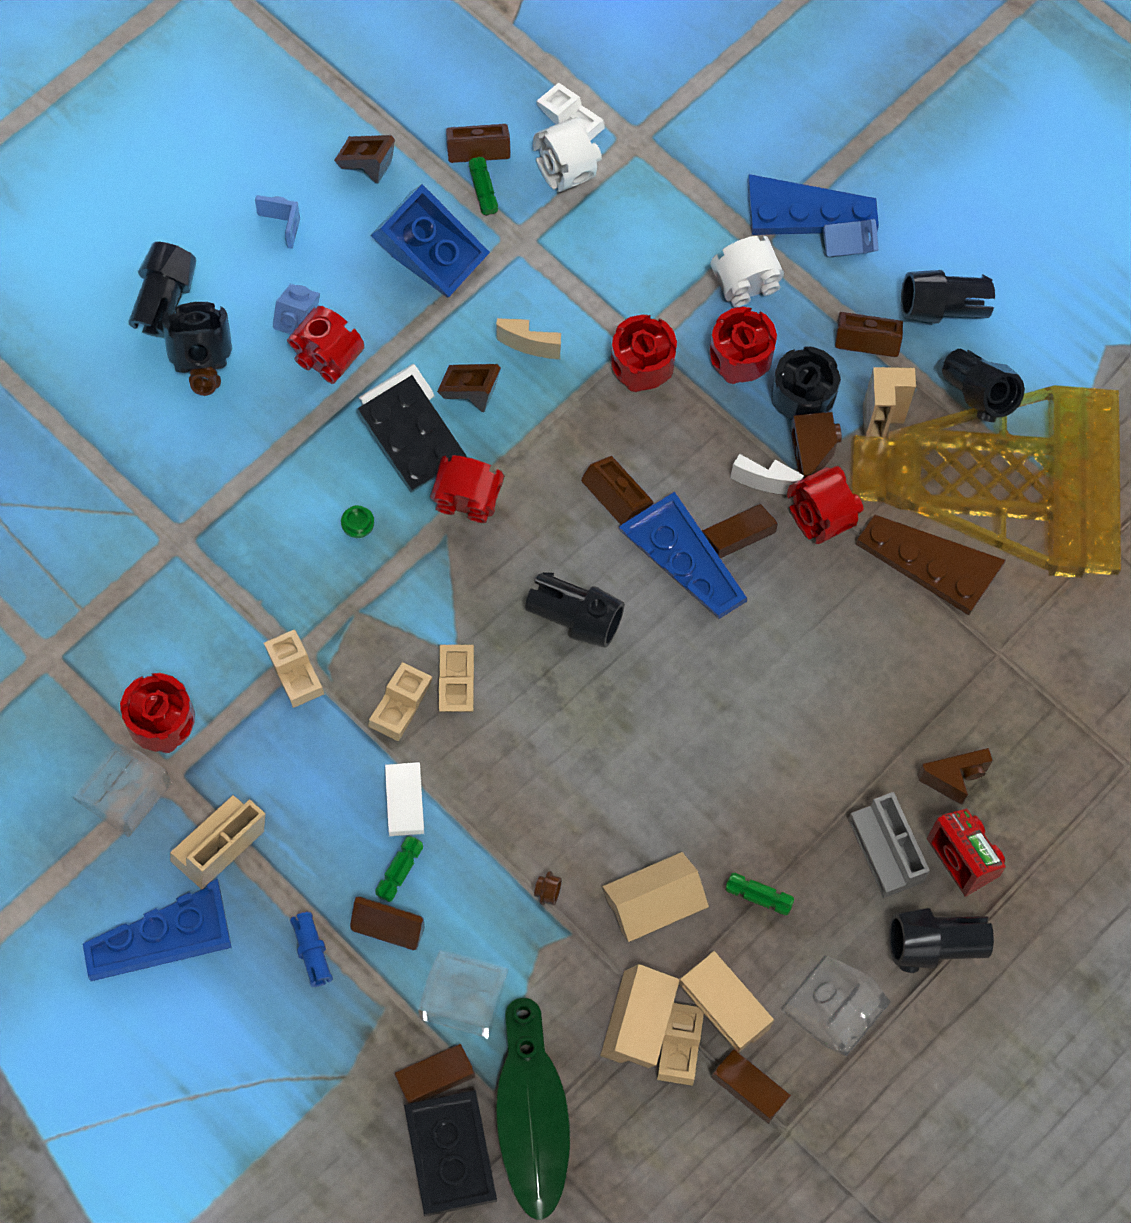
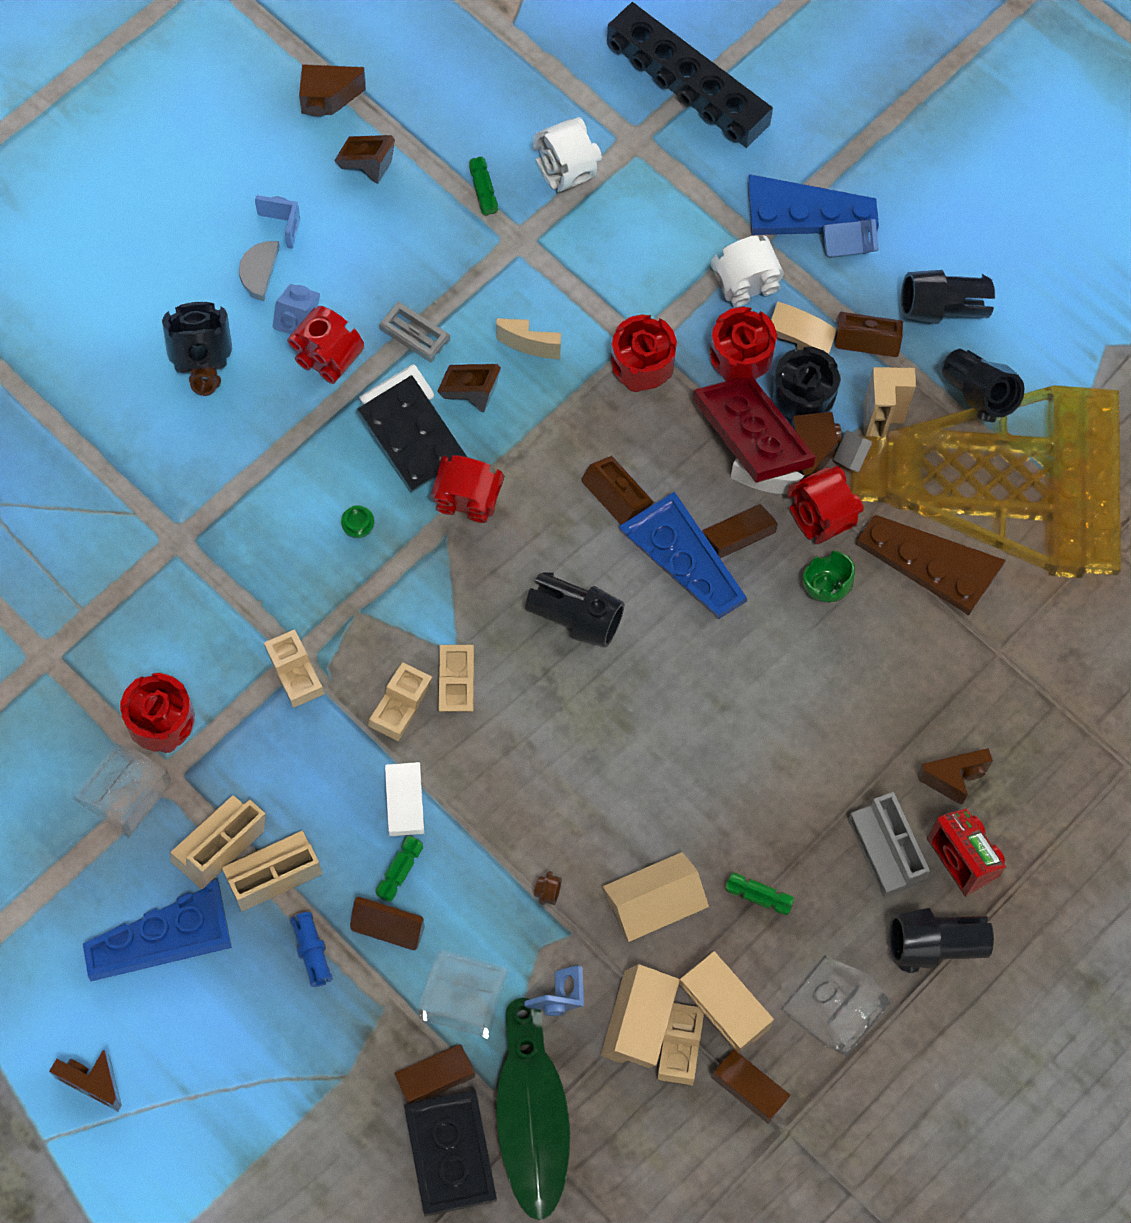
(99, 1083): none -> reddish brown slope
(166, 275): black piece -> none
(257, 268): none -> light grey tile
(272, 870): none -> tan piece
(329, 88): none -> reddish brown slope
(430, 241): blue slope -> none
(435, 347): none -> light grey tile
(475, 141): reddish brown slope -> none
(560, 1003): none -> medium blue bracket
(563, 104): white slope -> none
(683, 60): none -> black brick
(753, 428): none -> dark red plate
(802, 328): none -> tan slope
(829, 577): none -> green hair
(852, 451): none -> light grey tile

